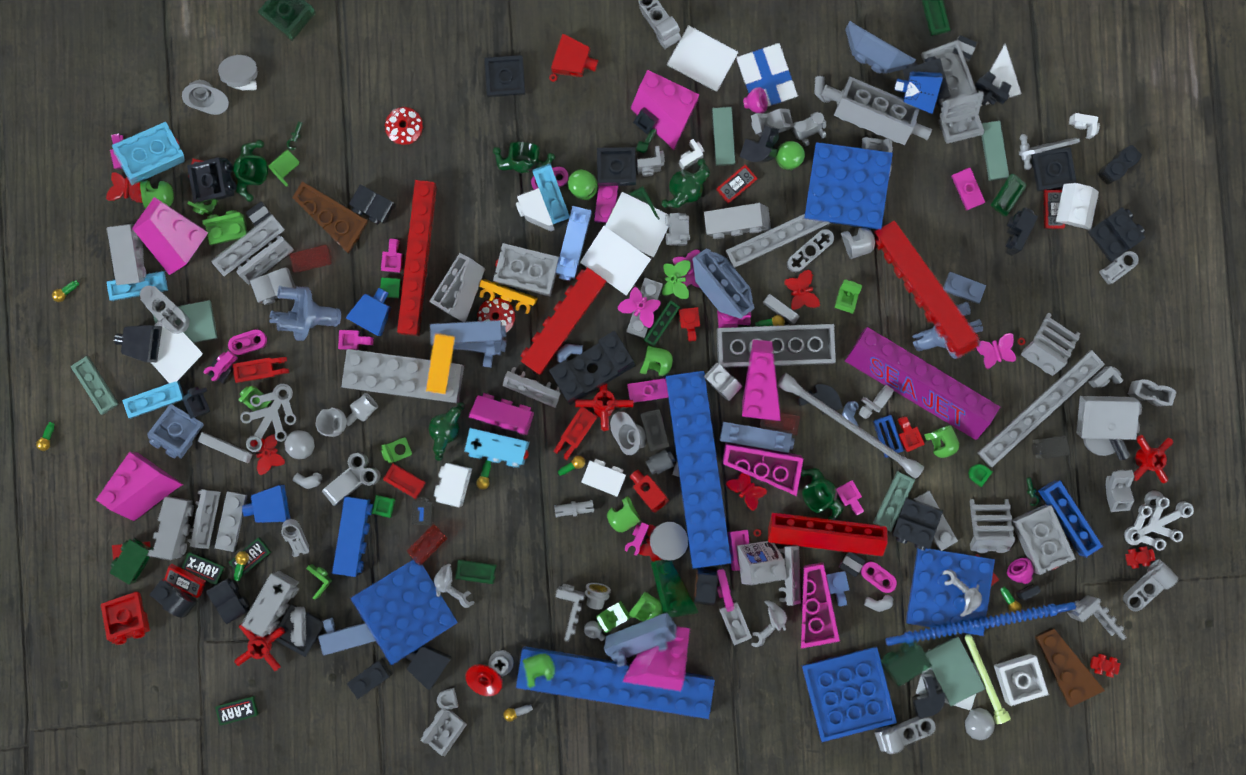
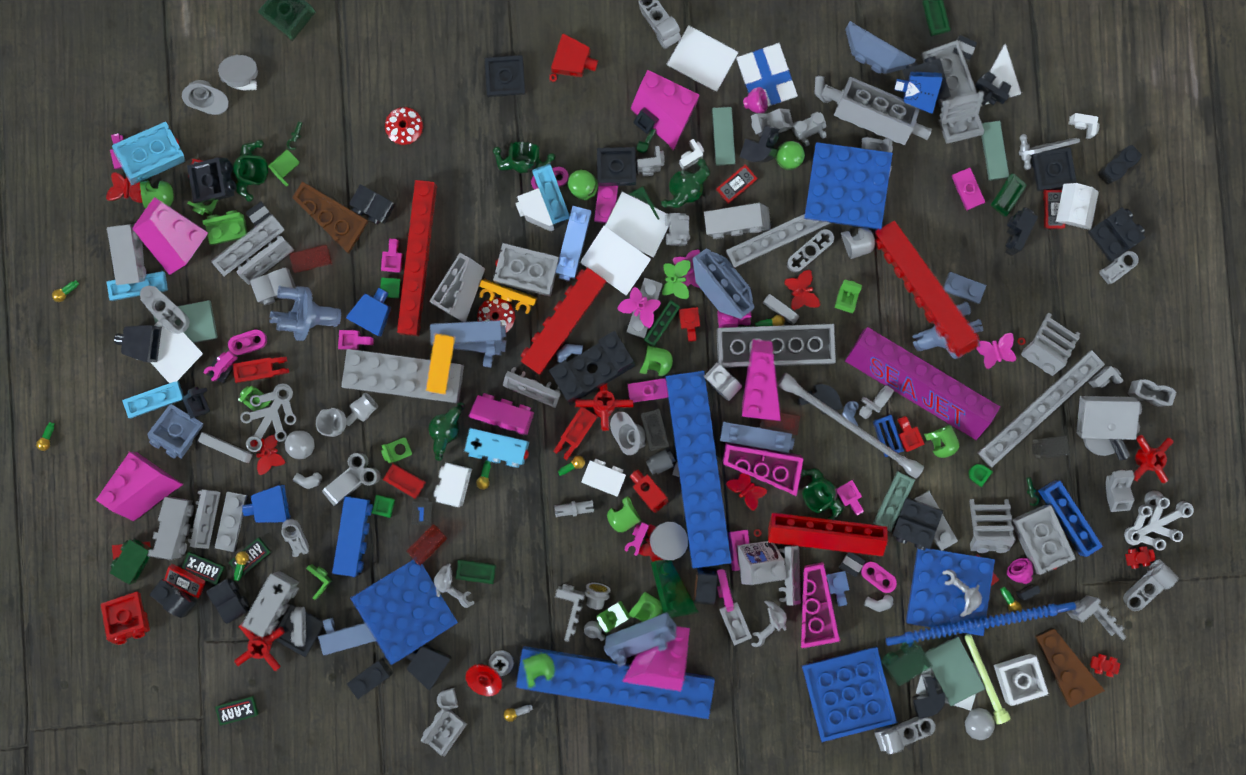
(94, 385): sand green tile -> none

